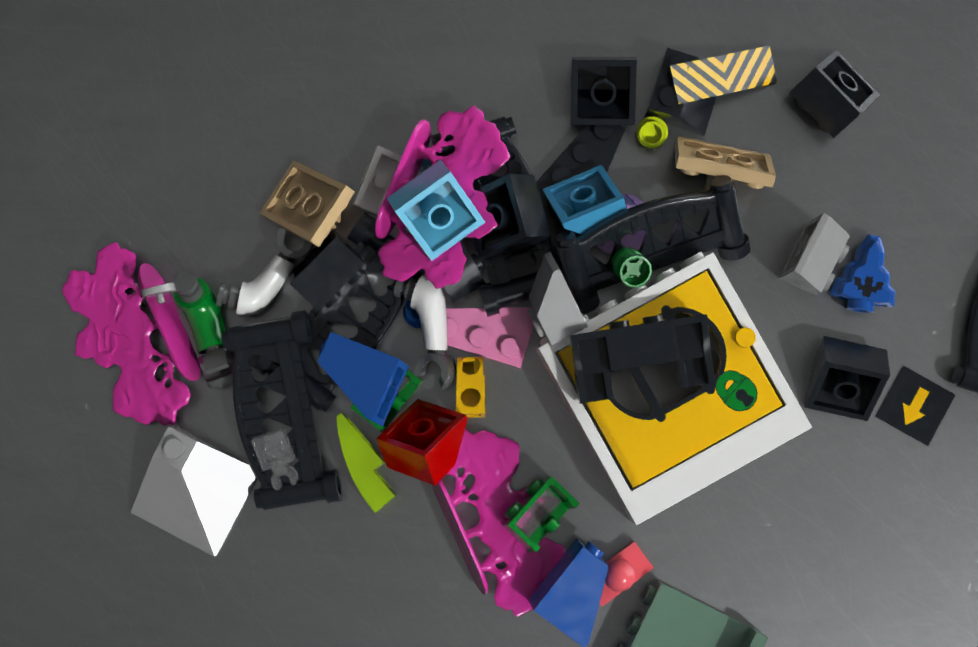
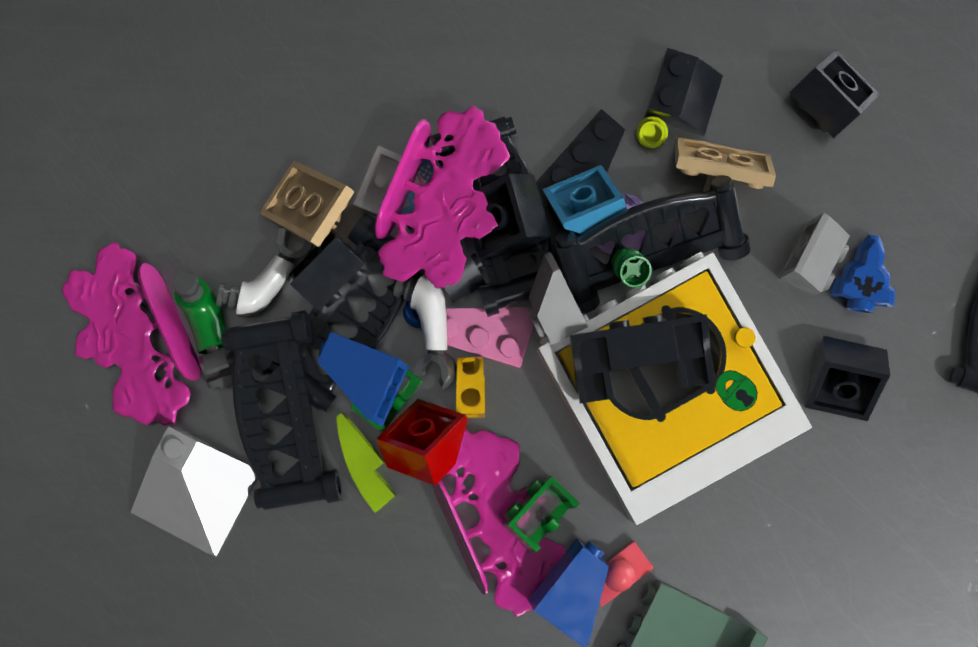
(159, 291): light grey piece -> none
(275, 453): clear plate -> none
(436, 210): medium azure slope -> none
(603, 90): black slope -> none
(723, 74): sticker -> none
(915, 405): black sticker -> none

